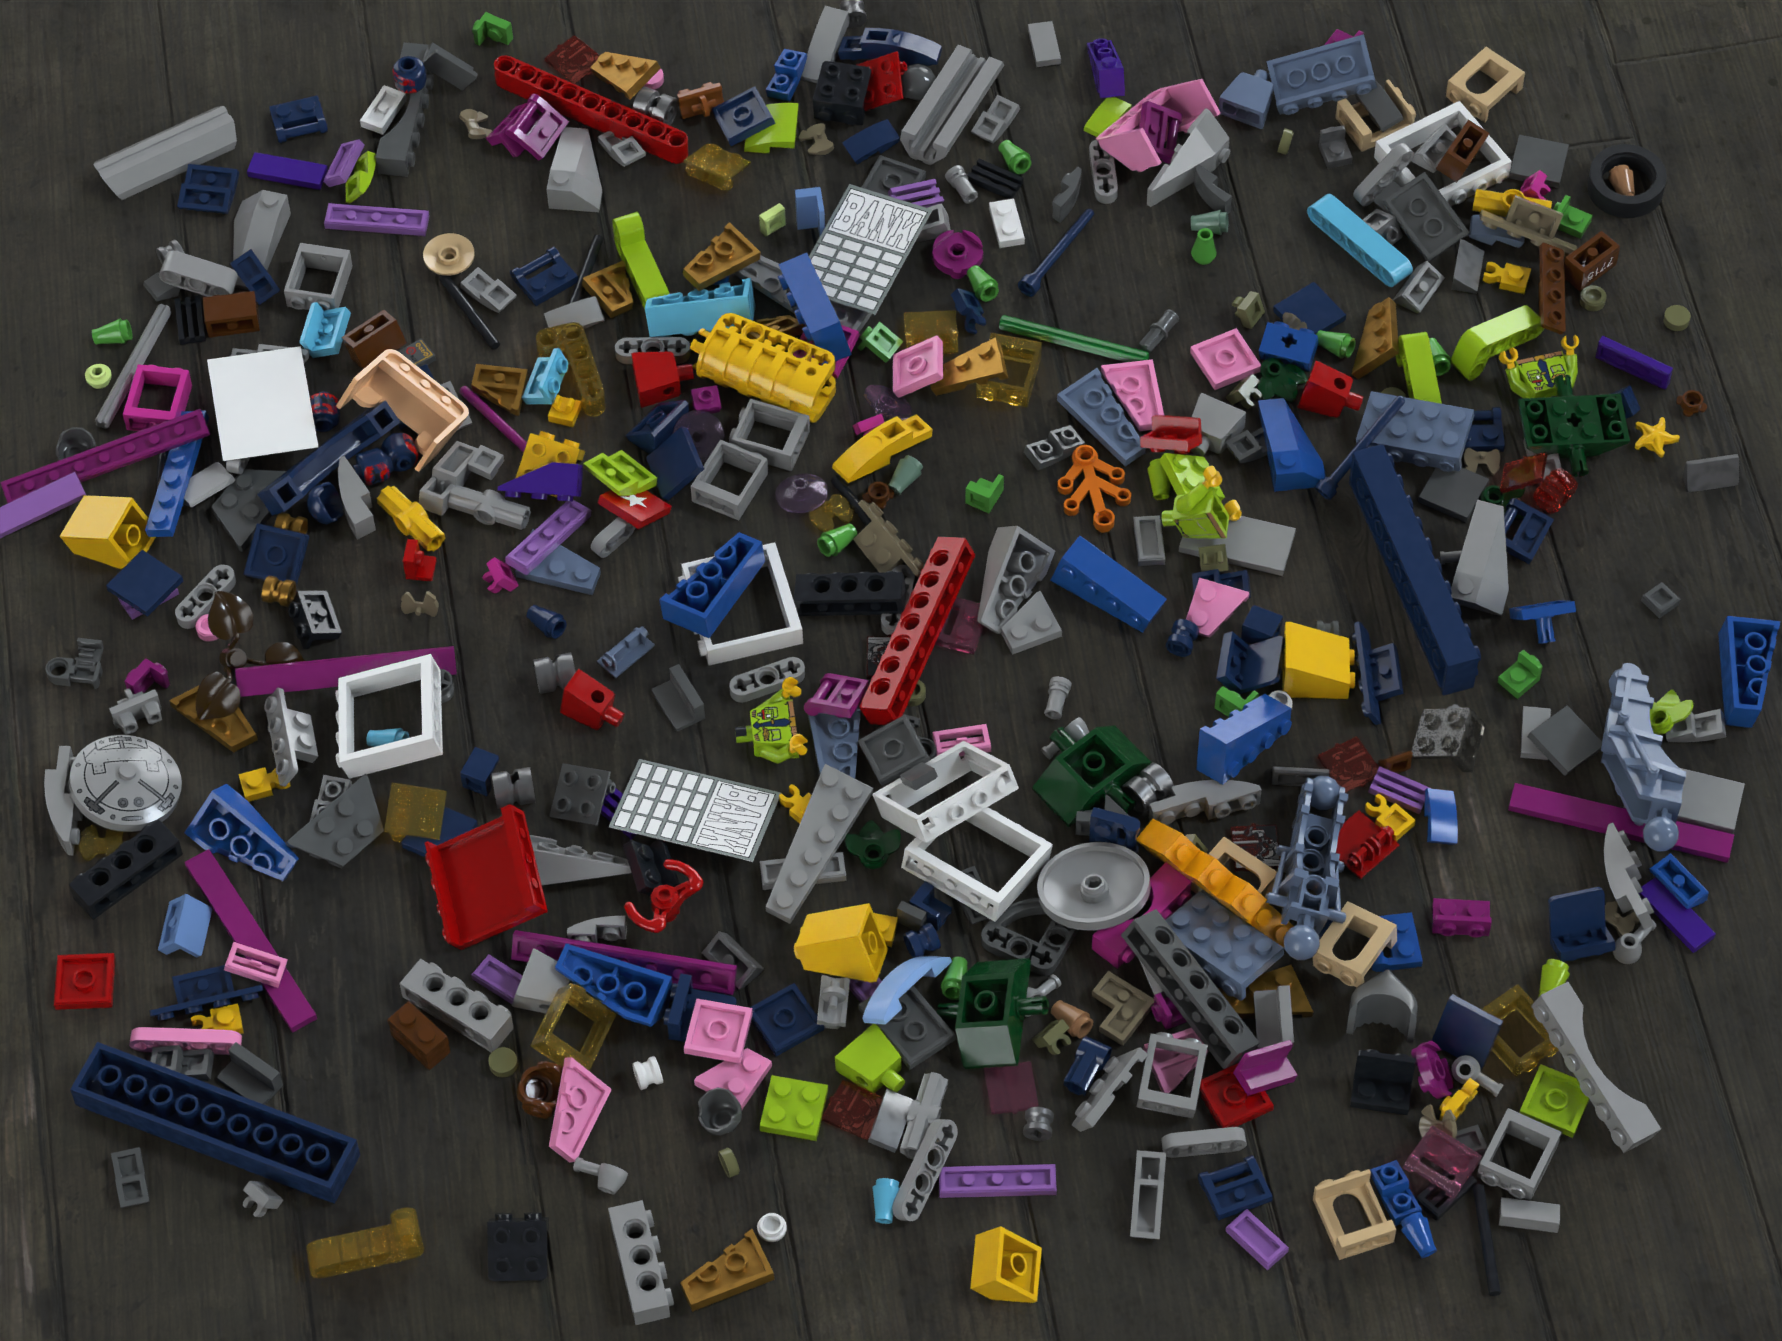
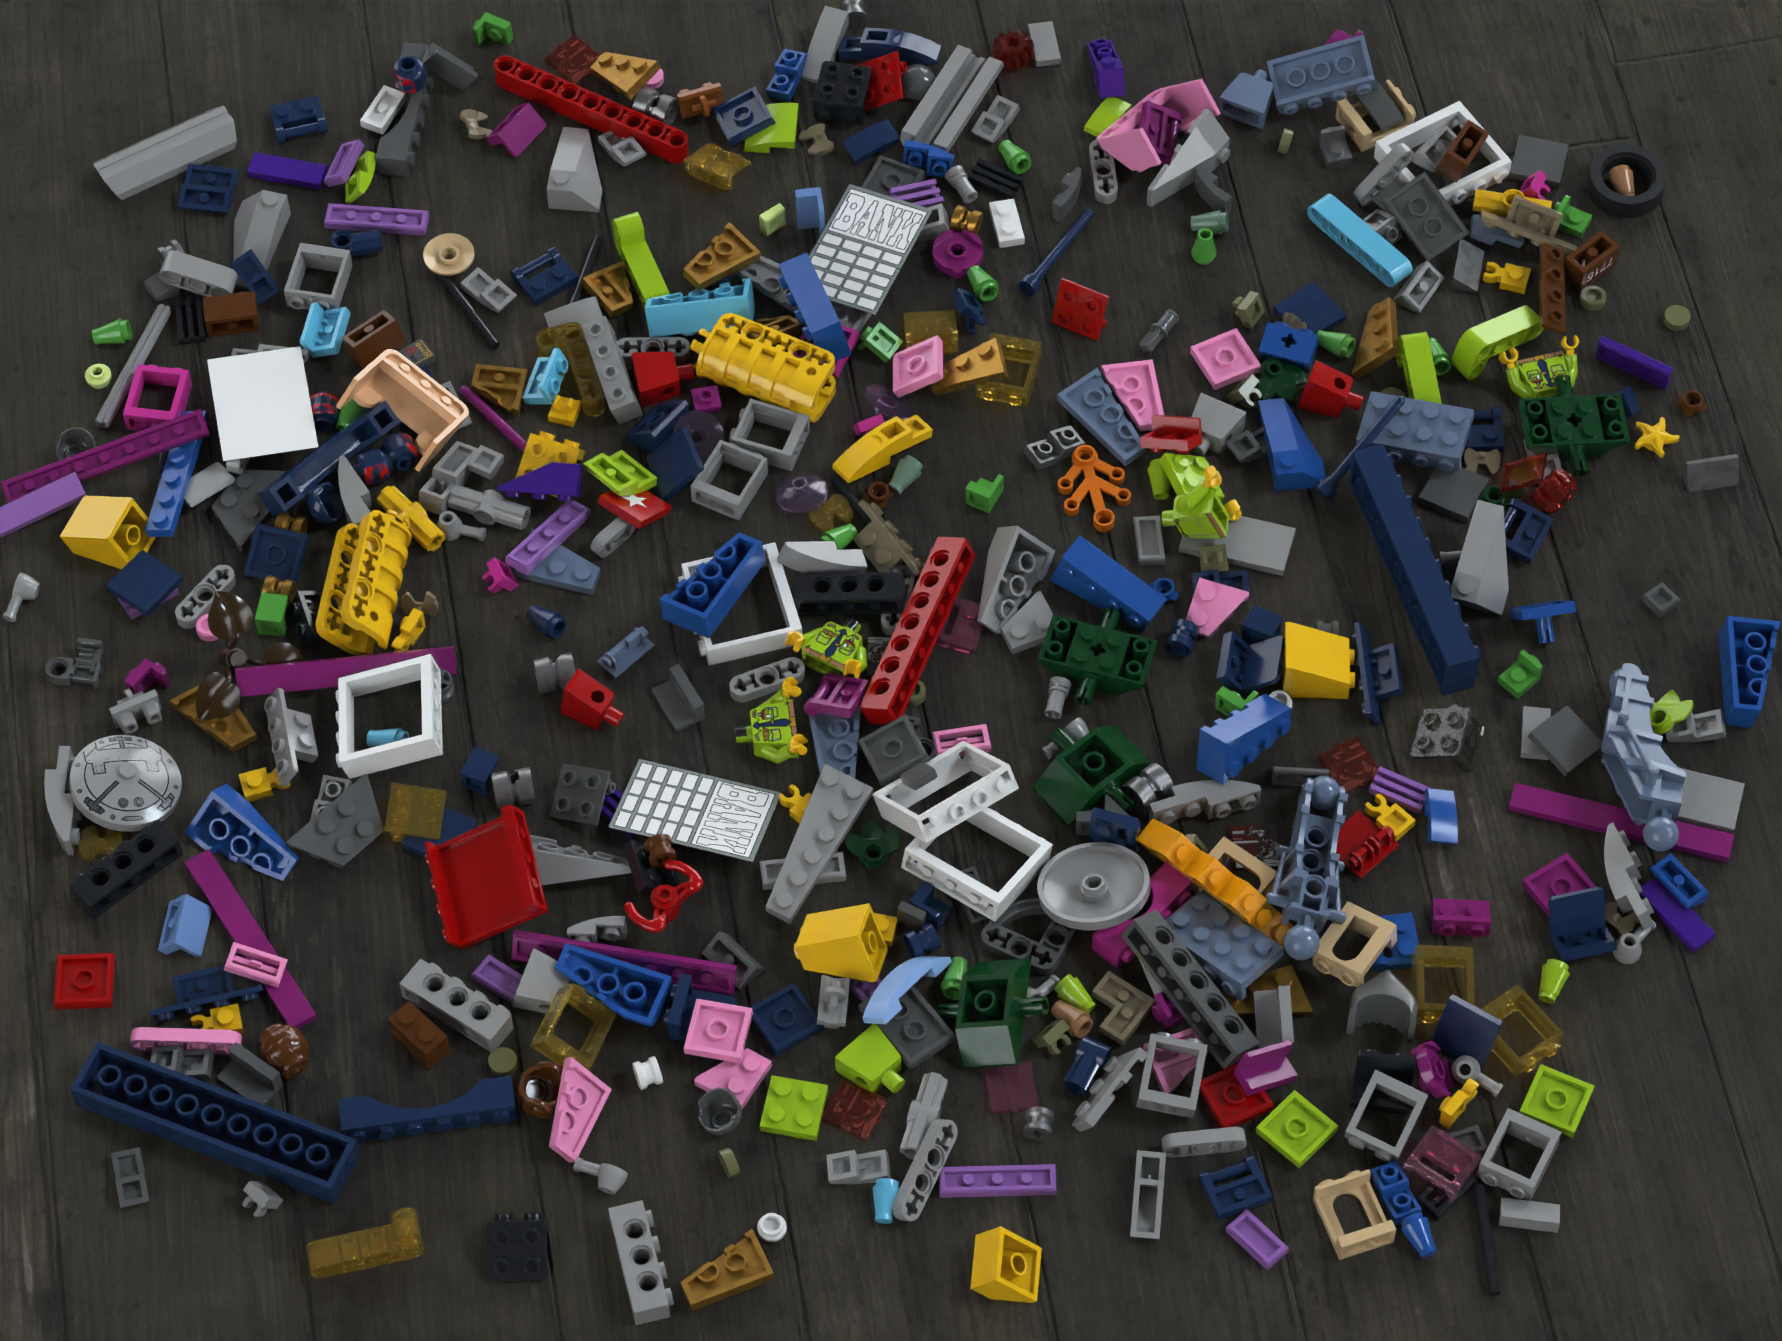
(24, 589): none -> light grey bar
(270, 614): none -> bright green panel
(284, 1049): none -> reddish brown hair
(349, 413): none -> bright green cone
(357, 243): none -> dark blue piece
(368, 583): none -> yellow piece
(411, 629): none -> yellow plate
(416, 564): red bracket -> none
(455, 528): none -> light grey bar
(486, 1103): none -> dark blue arch
(543, 132): magenta plate -> none
(612, 370): none -> light grey brick
(659, 849): none -> reddish brown wheel
(821, 558): none -> light grey slope
(832, 648): none -> torso
(857, 1169): none -> light grey slope
(890, 1120): flat silver slope -> none
(927, 157): none -> blue slope
(966, 220): none -> pearl gold wheel
(1013, 49): none -> clear red gear
(1071, 339): green axle -> none
(1073, 992): none -> lime cone
(1080, 309): none -> red hinge
(1096, 656): none -> dark green slope
(1166, 585): none -> blue plate
(1296, 1129): none -> lime plate
(1397, 762): reddish brown slope -> none
(1399, 1091): none -> light grey window
(1440, 957): none -> clear yellow window
(1447, 1124): dark tan piece -> none
(1505, 73): tan panel -> none
(1556, 879): none -> magenta plate
(1625, 1117): light grey arch -> none

